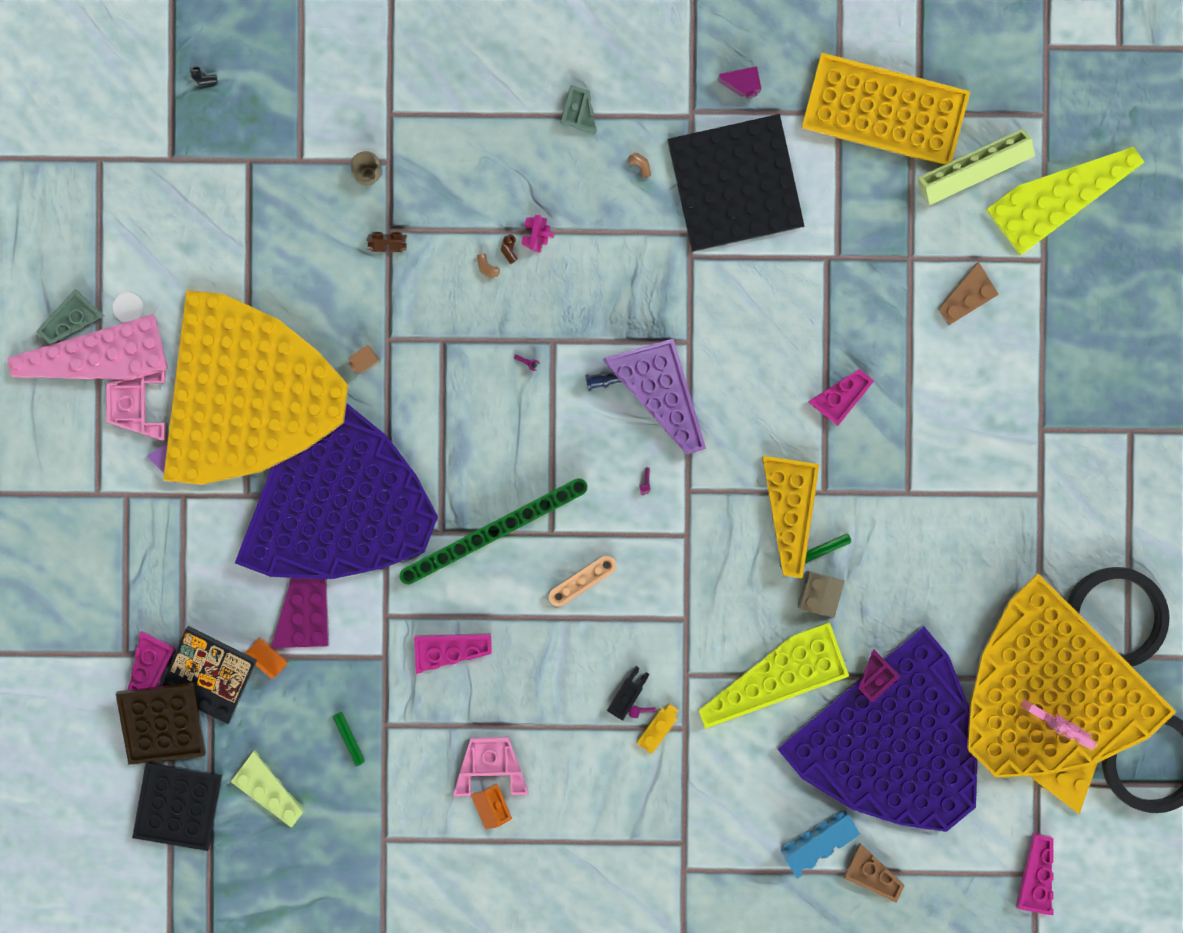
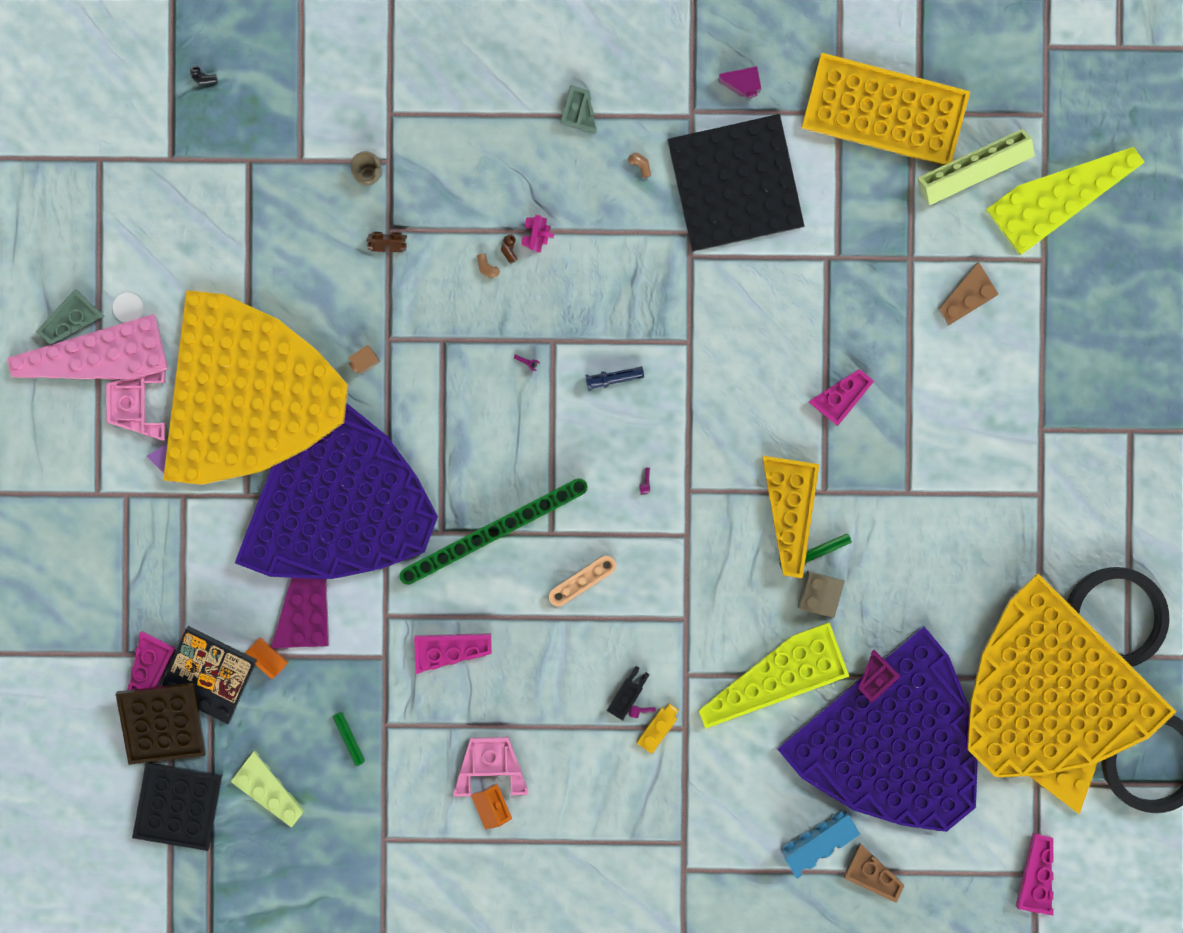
(660, 386): medium lavender wing -> none
(1061, 725): bright pink wing -> none

